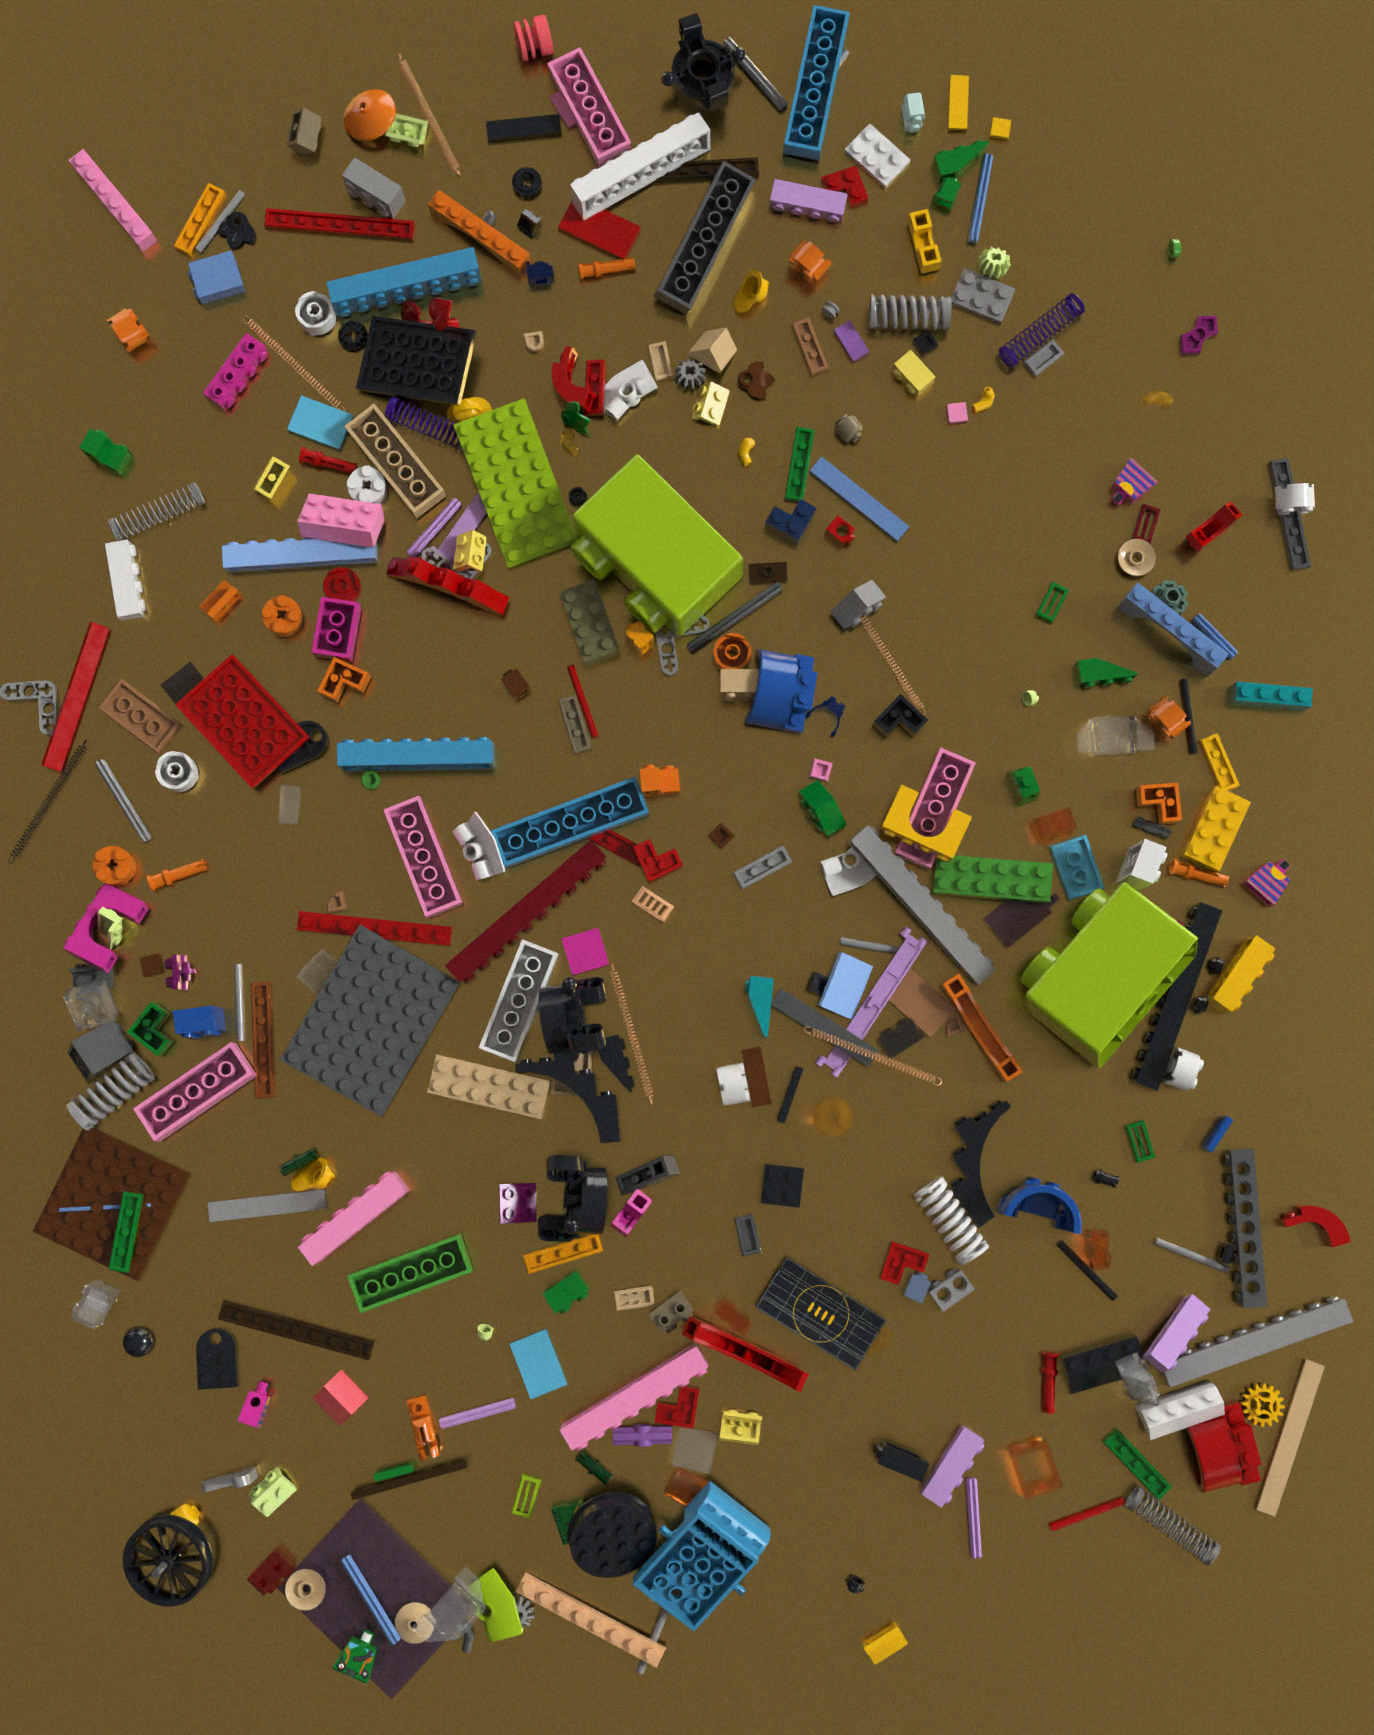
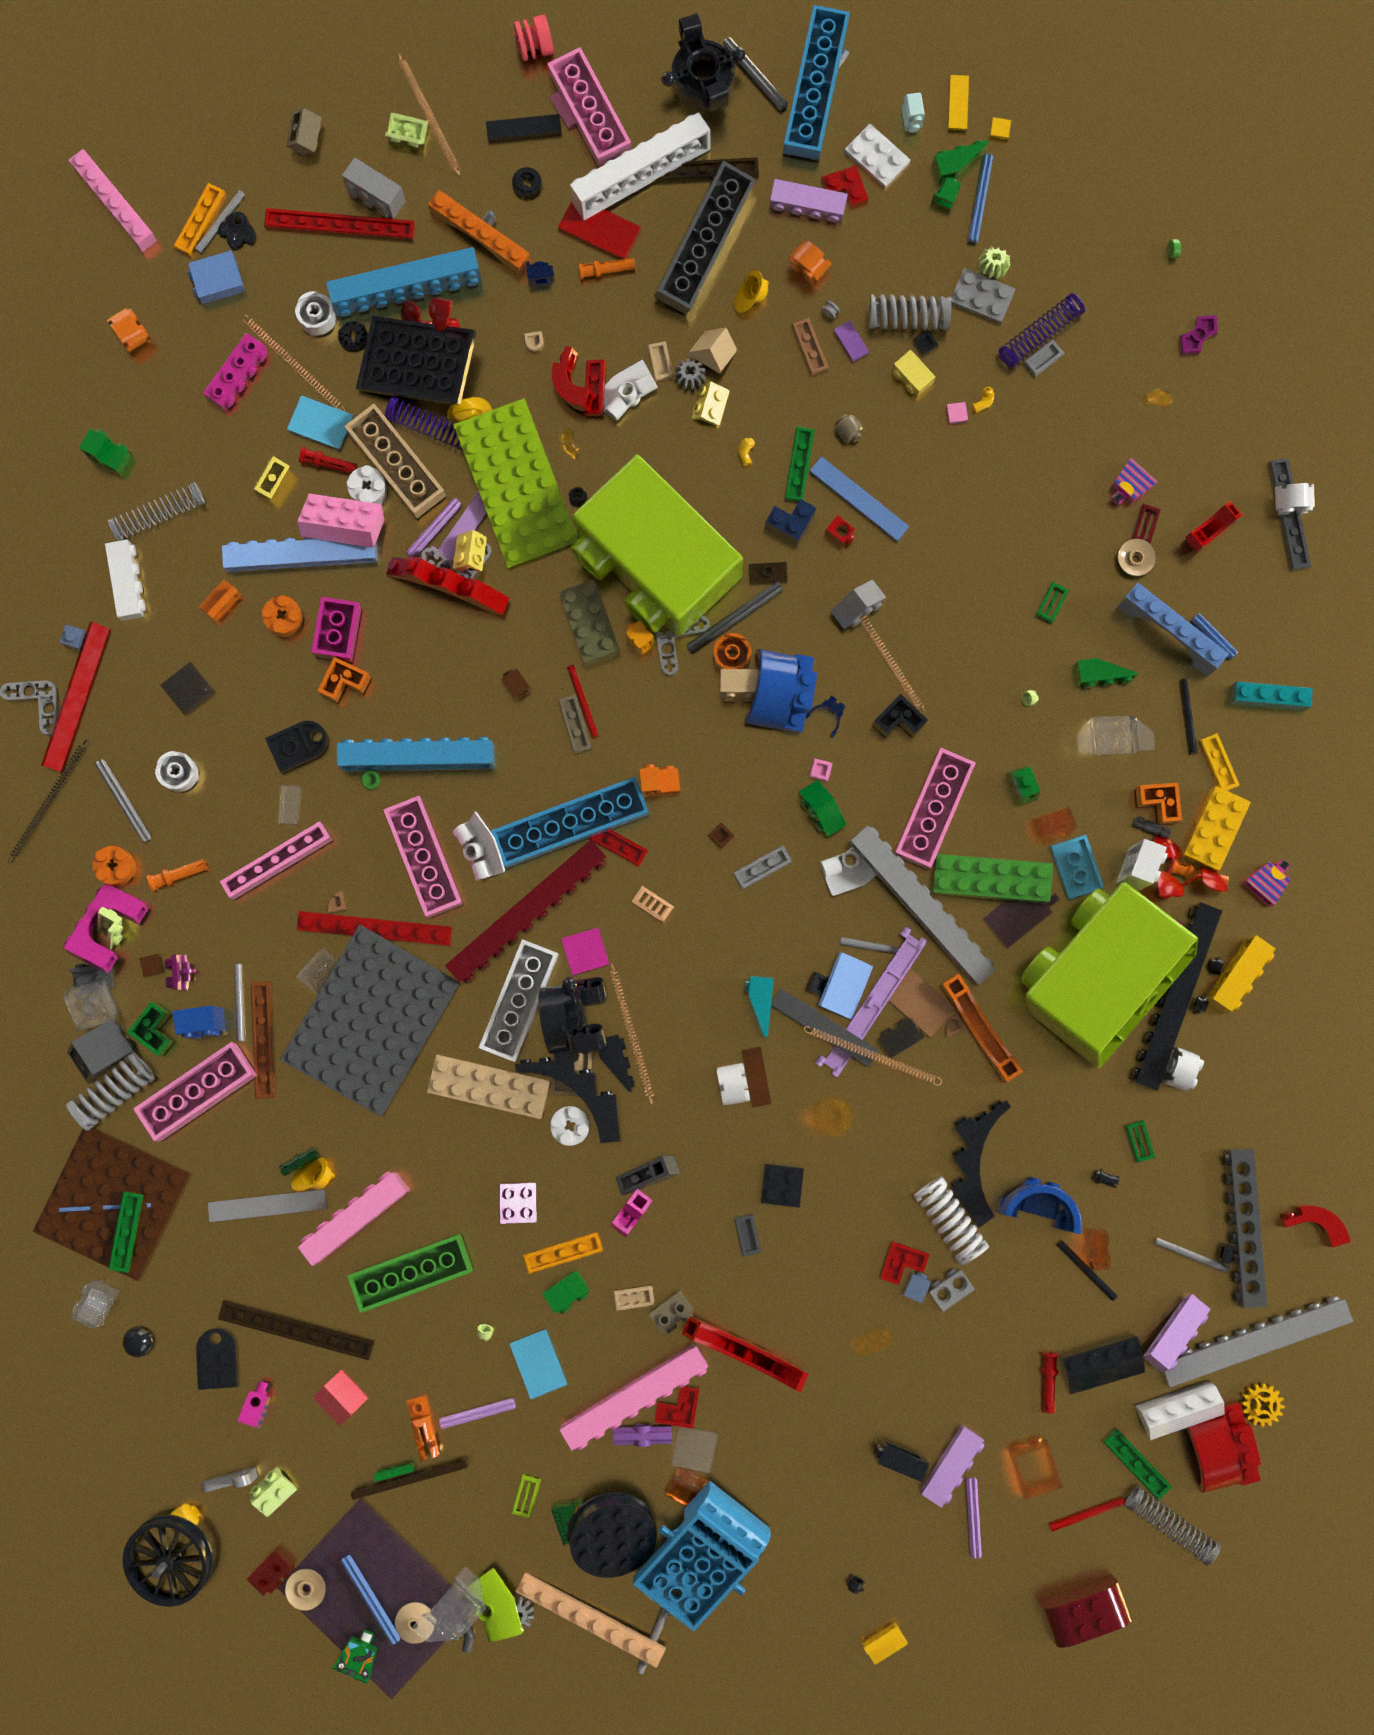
(72, 637): none -> sand blue brick
(139, 716): medium nougat tile -> none
(242, 721): red plate -> none
(276, 860): none -> bright pink brick
(342, 584): red tile -> none
(369, 115): orange dish -> none
(528, 222): black tile -> none
(560, 1120): none -> white brick
(573, 418): green plate -> none
(582, 1203): black piece -> none
(593, 1467): dark green pin -> none
(653, 864): red plate -> none
(728, 1313): clear orange brick -> none
(740, 1427): light yellow bracket -> none
(758, 380): reddish brown plate -> none
(790, 1094): black tile -> none
(821, 1313): black hinge -> none
(898, 824): yellow arch -> none
(921, 233): yellow arch -> none
(1085, 1612): none -> dark red brick
(1137, 1379): clear slope -> none
(1168, 718): orange brick -> none
(1170, 887): none -> red plant
(1176, 593): sand green plant -> none
(1217, 1133): blue tile -> none
(1289, 1437): tan tile -> none

